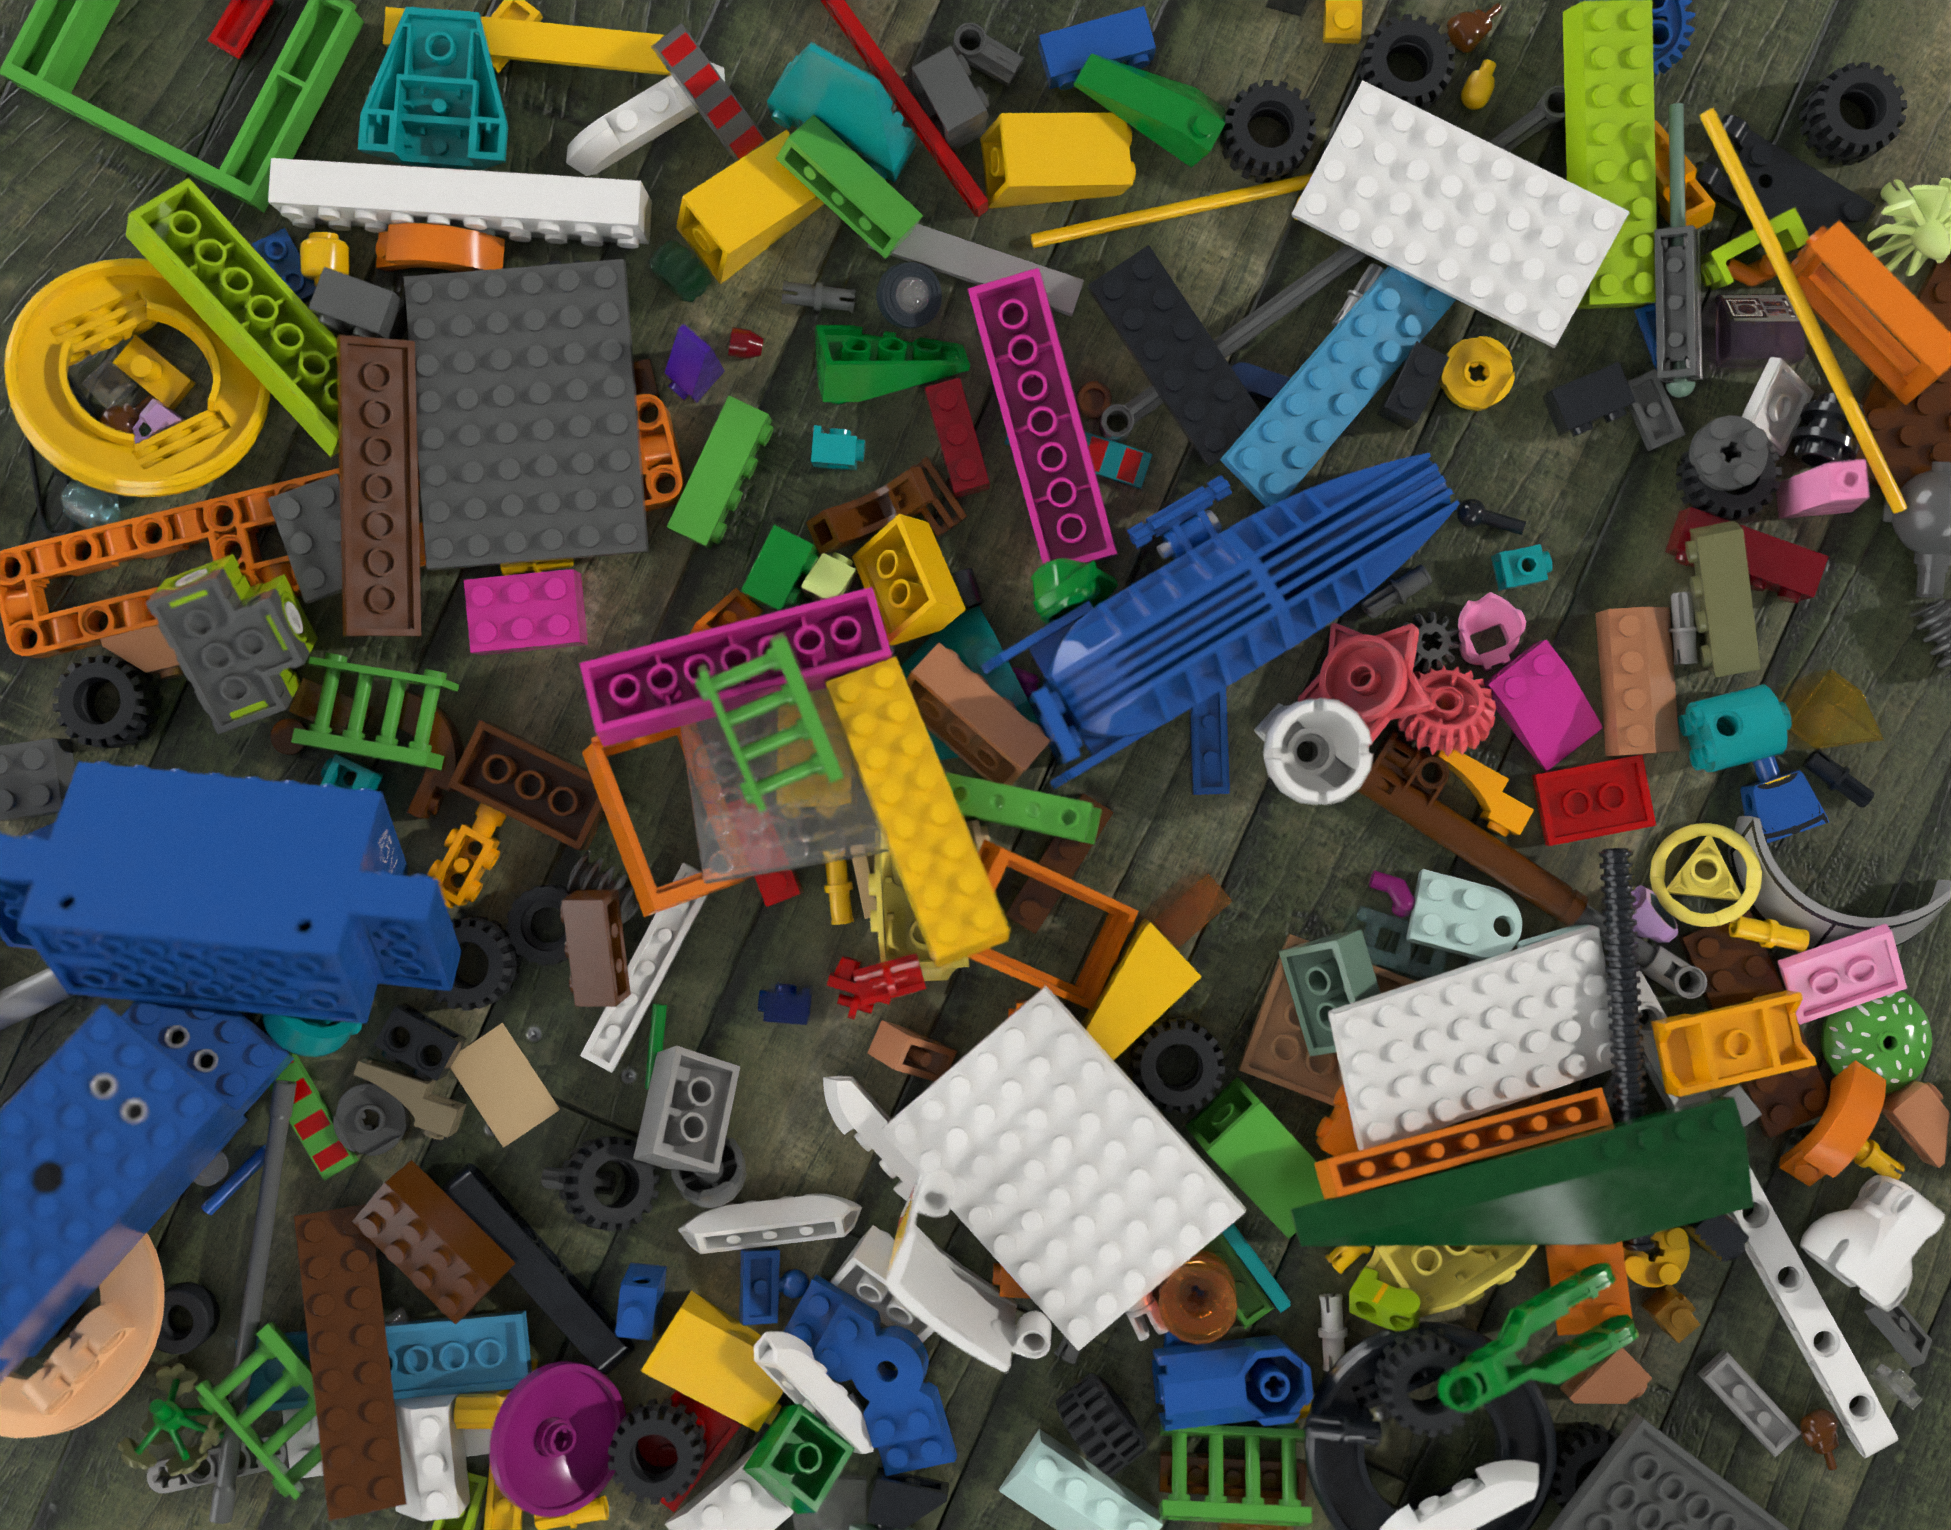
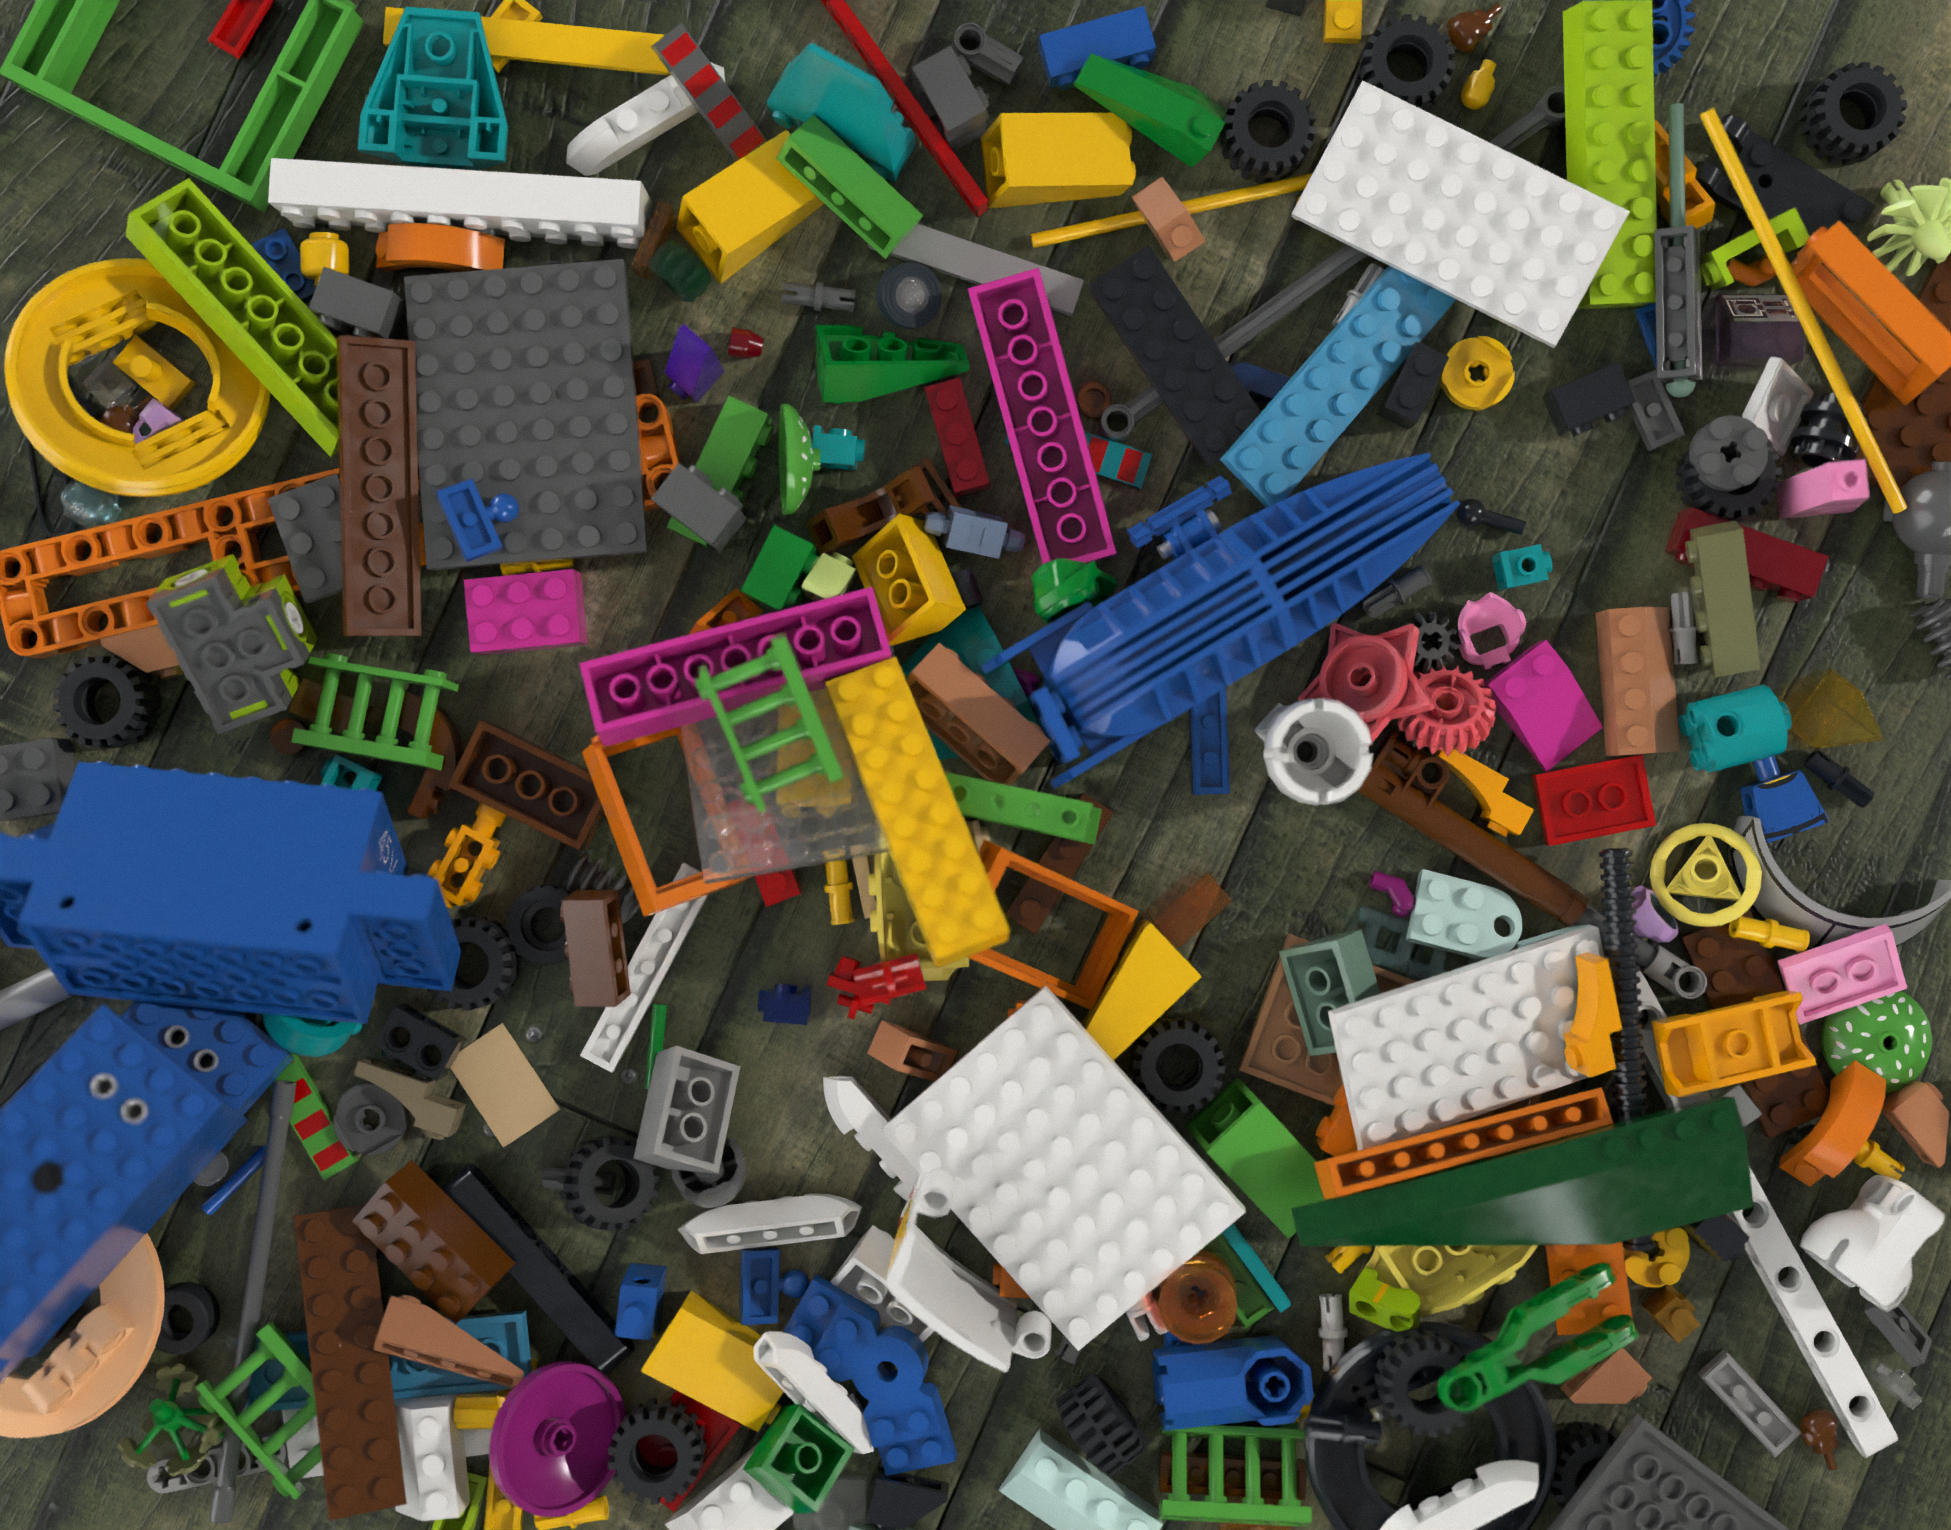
(428, 1338): none -> nougat slope
(473, 521): none -> blue plate
(654, 237): none -> clear orange tile
(700, 508): none -> dark grey brick
(795, 459): none -> bright green dish
(973, 531): none -> sand blue piece
(1168, 219): none -> nougat slope
(1595, 1017): none -> light orange slope

